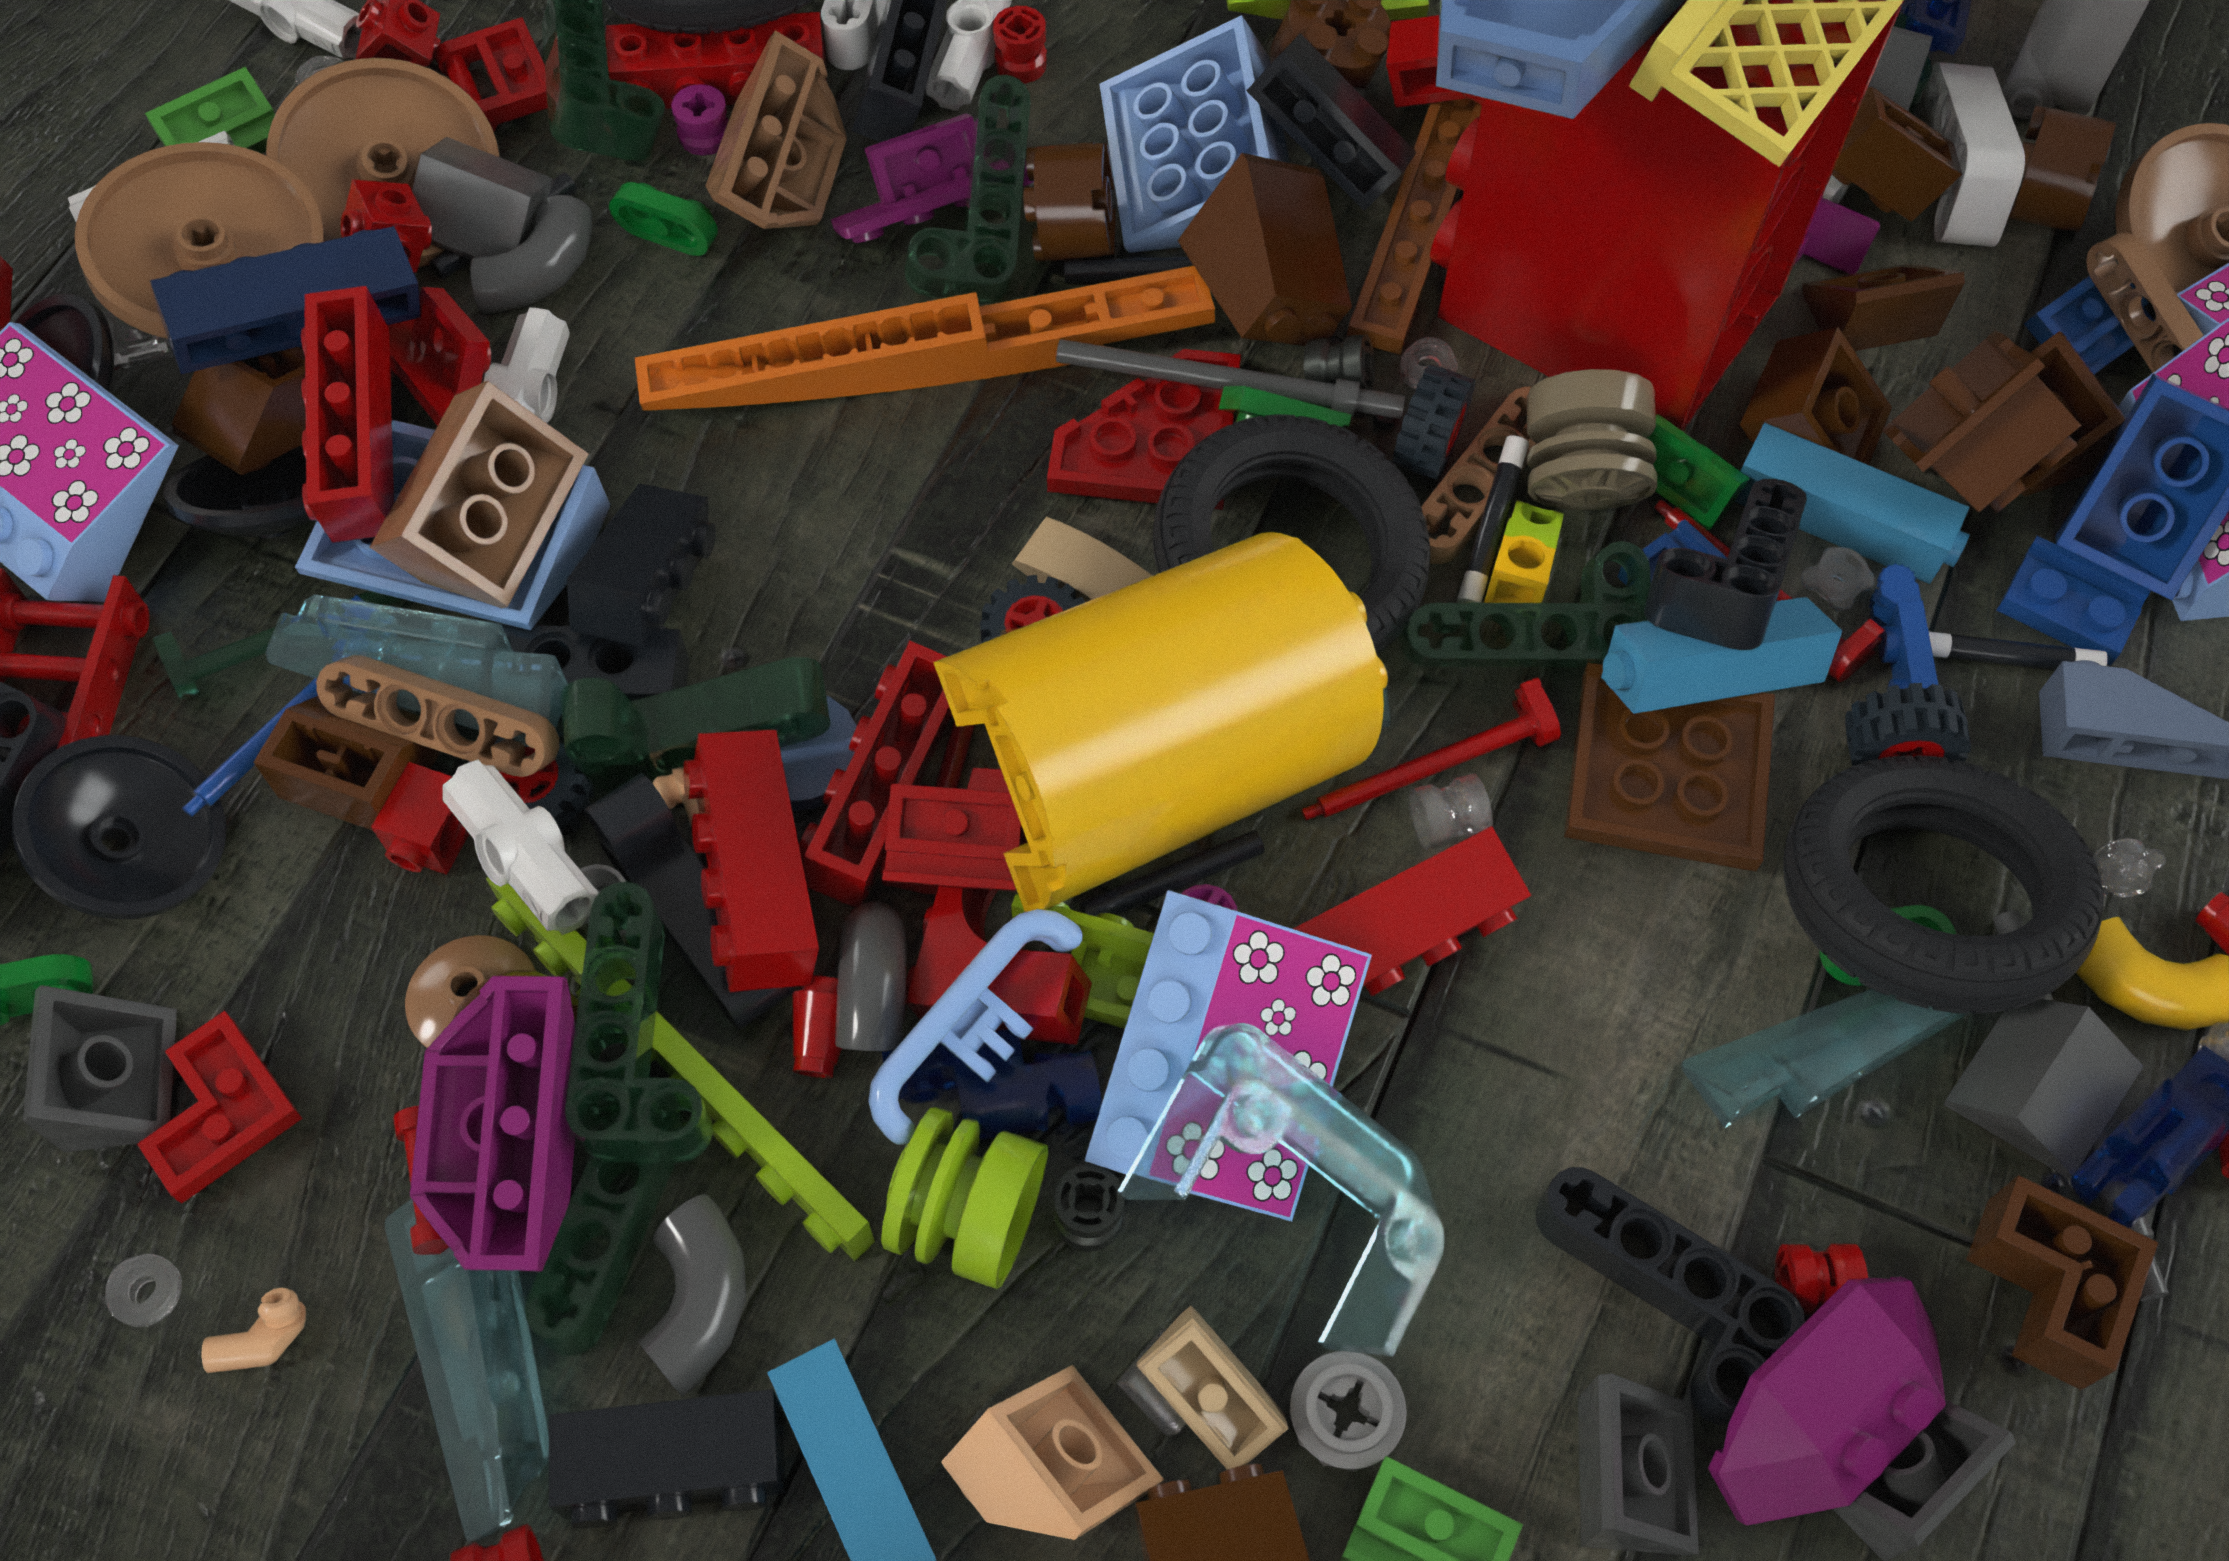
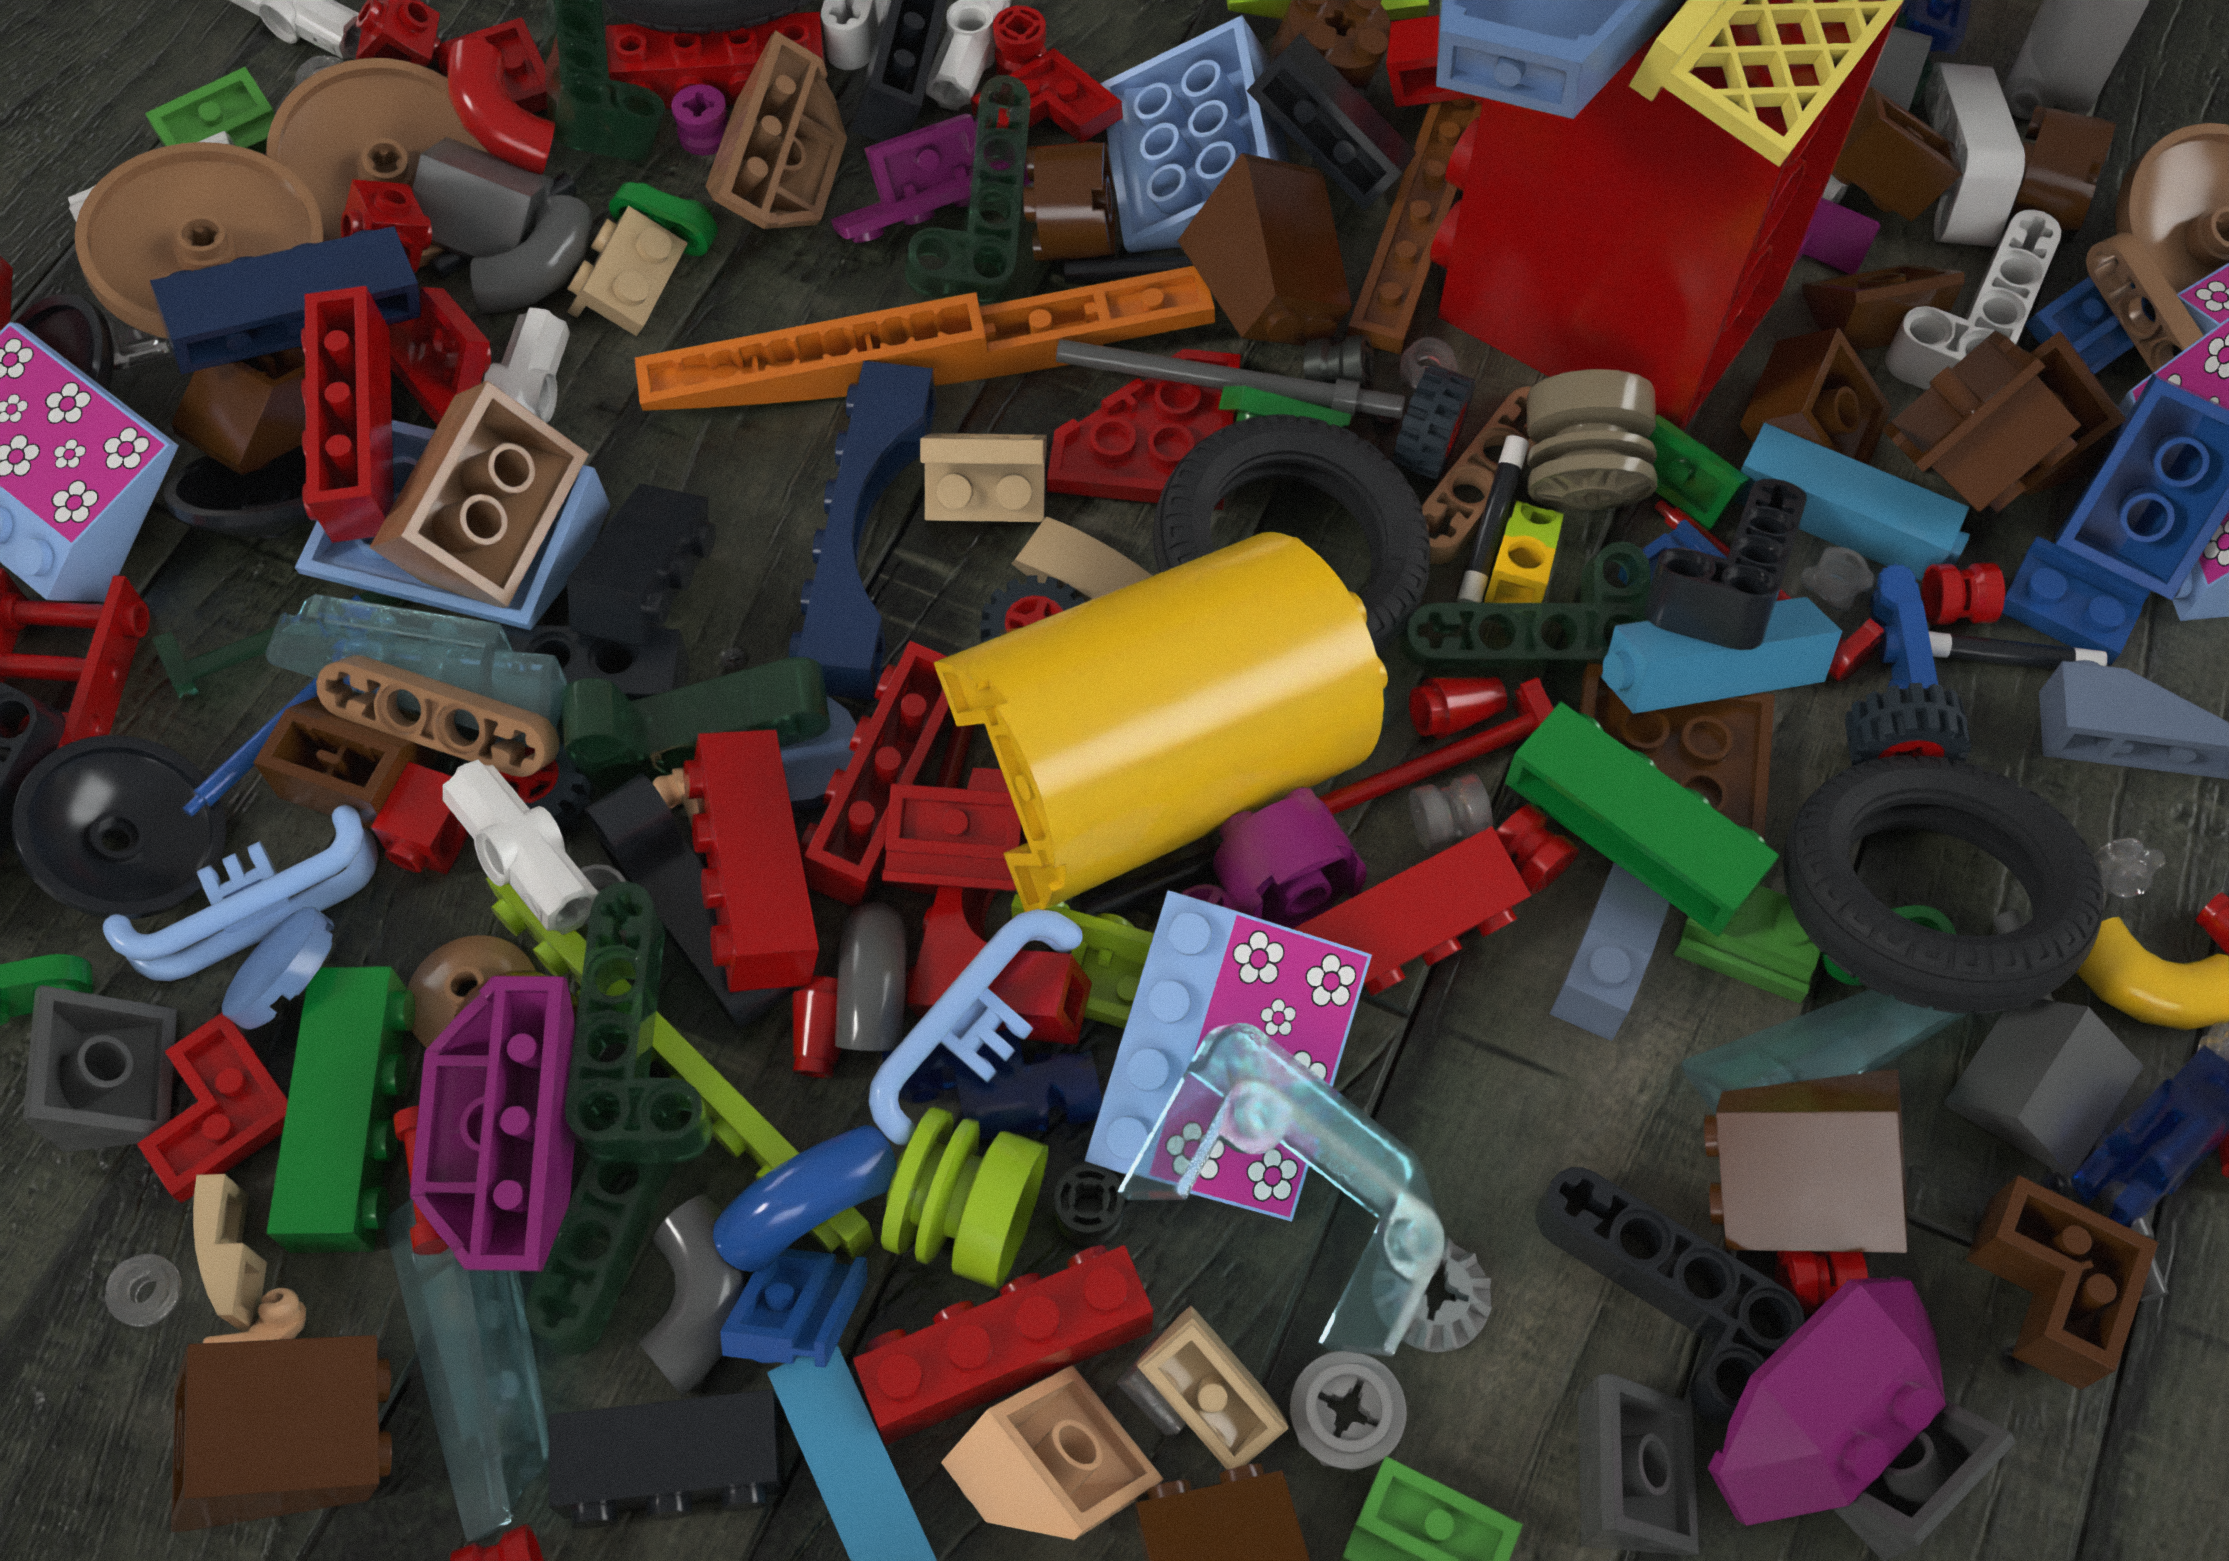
(227, 1266): none -> tan slope
(249, 903): none -> light blue piece
(277, 1428): none -> reddish brown slope
(278, 967): none -> medium blue tile
(341, 1111): none -> green brick
(489, 113): none -> red cylinder
(629, 271): none -> tan bracket
(794, 1308): none -> blue plate
(802, 1196): none -> blue cylinder
(841, 625): none -> dark blue arch
(984, 477): none -> tan bracket
(1004, 1343): none -> red brick
(1065, 96): none -> red plate
(1287, 860): none -> magenta brick
(1453, 704): none -> red cone
(1456, 1321): none -> light grey gear
(1535, 851): none -> red wheel
(1611, 955): none -> sand blue slope
(1640, 818): none -> green brick
(1758, 947): none -> bright green plate
(1811, 1165): none -> slope
(1937, 339): none -> white beam
(1963, 593): none -> red wheel

